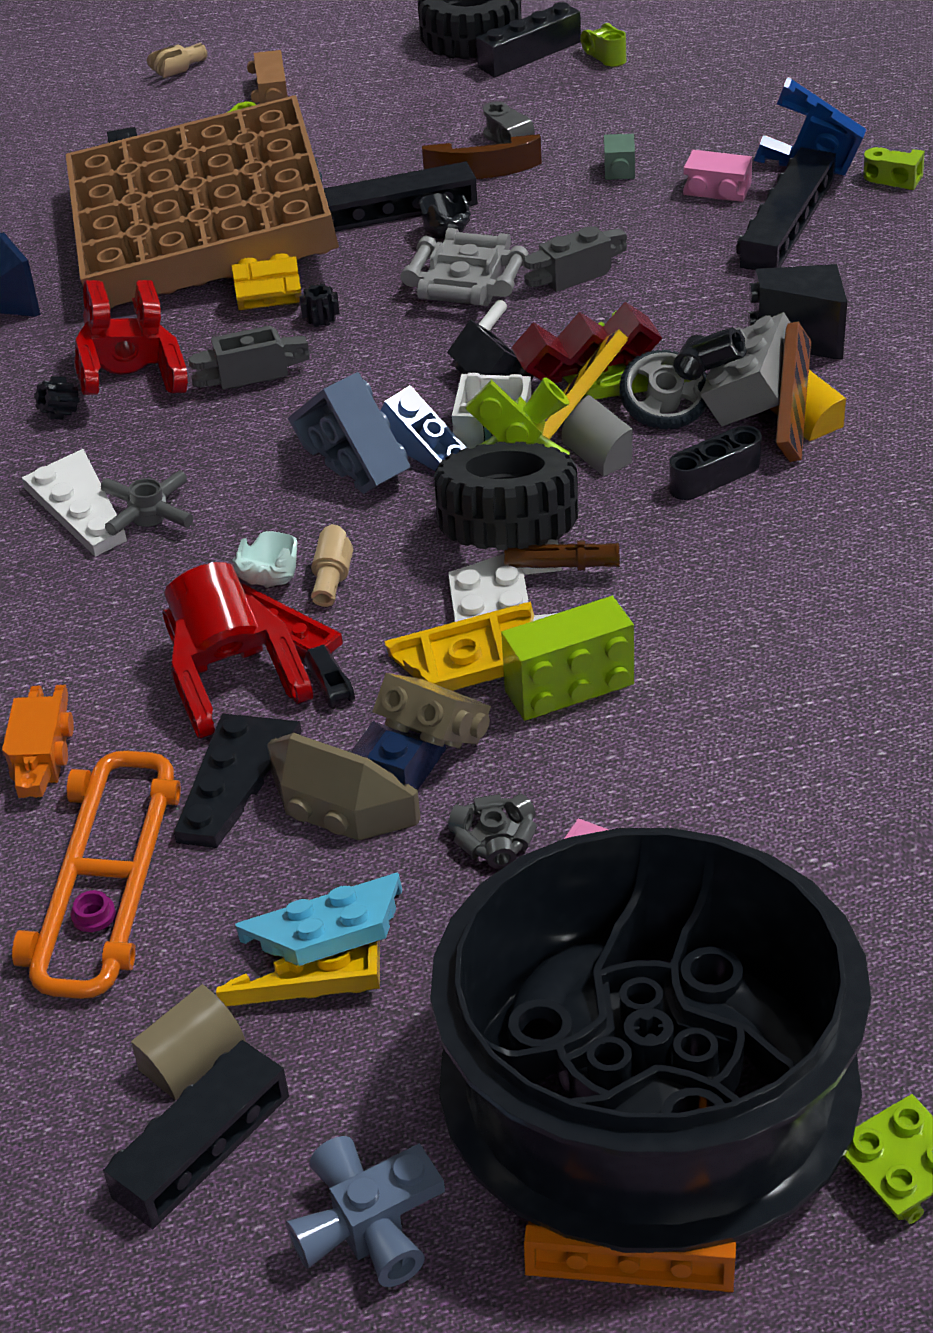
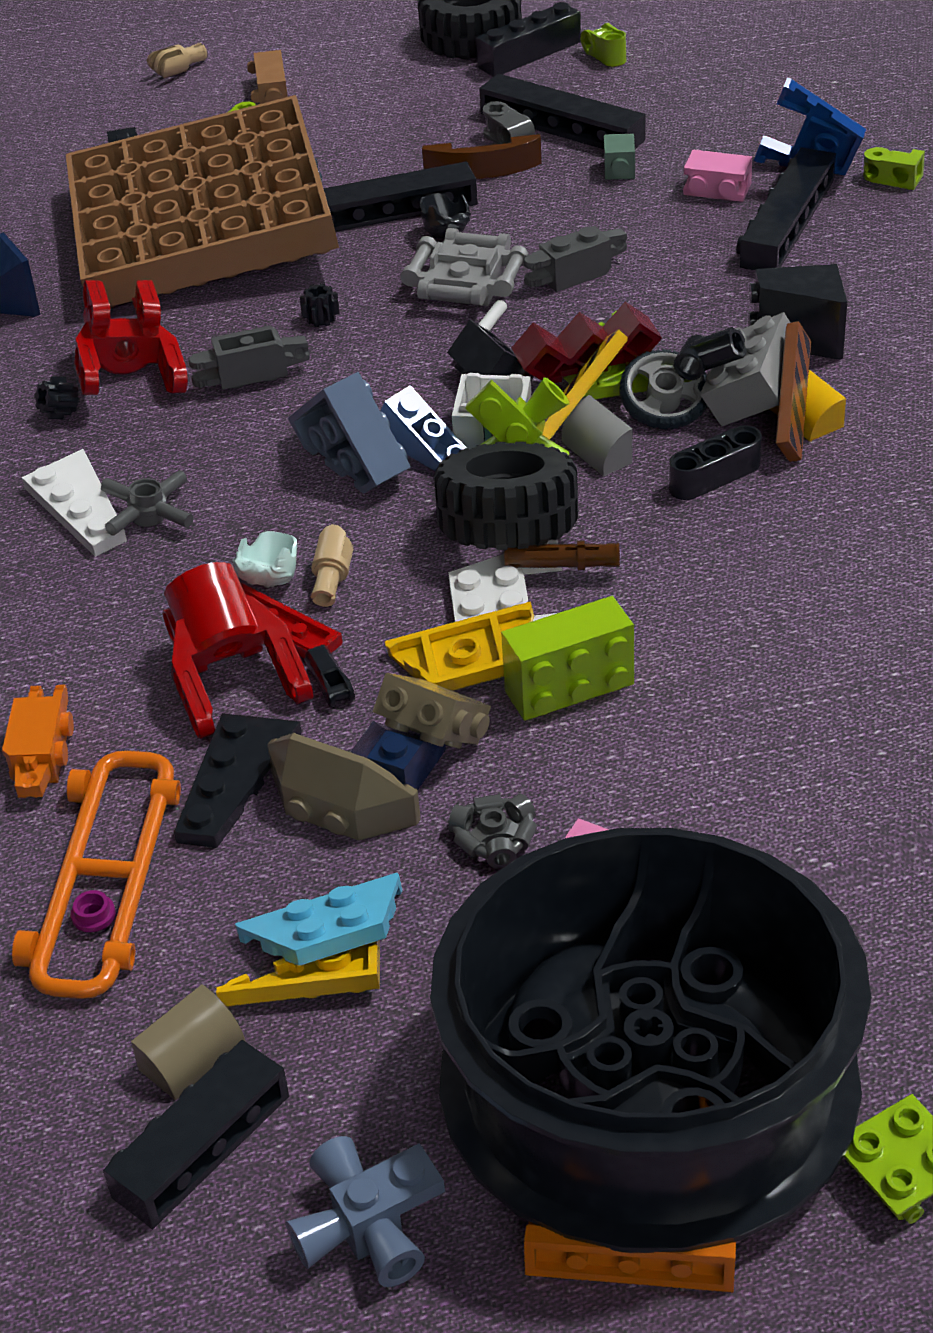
(266, 282): yellow brick -> none
(564, 112): none -> black brick

